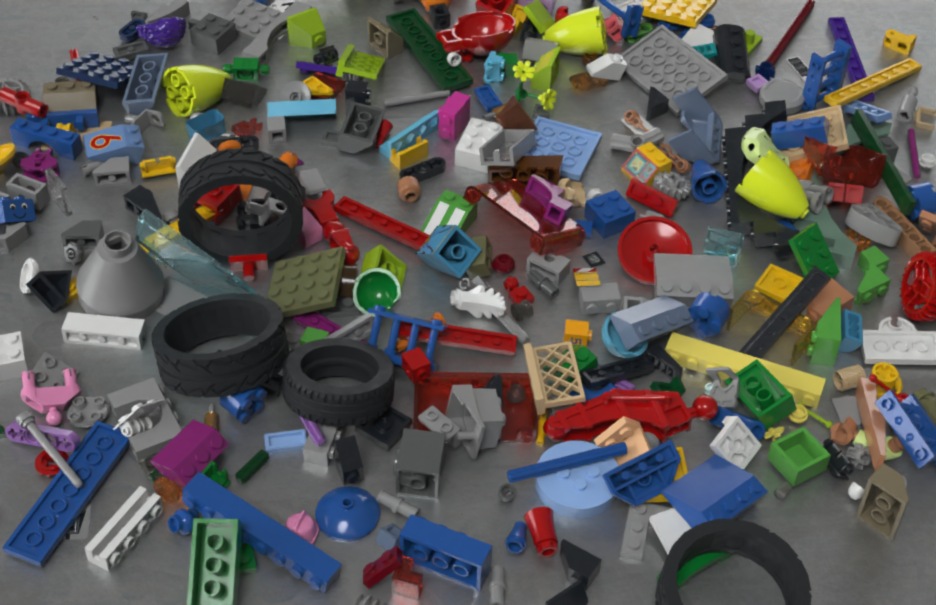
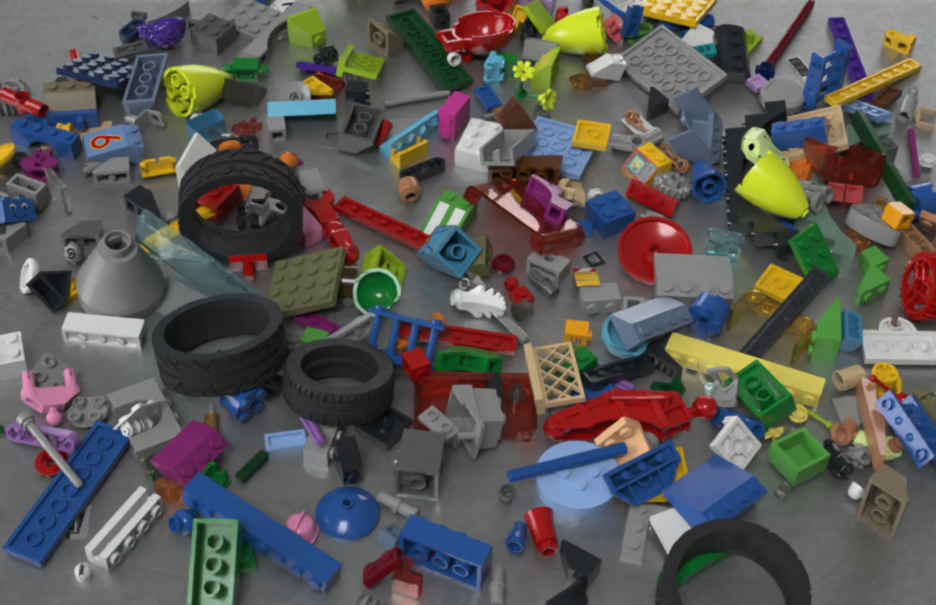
(87, 573): none -> white hinge
(468, 359): none -> green arch
(541, 436): yellow piece -> none
(591, 135): none -> yellow plate
(826, 297): nougat slope -> none
(886, 97): none -> reddish brown plate
(898, 215): none -> light orange brick

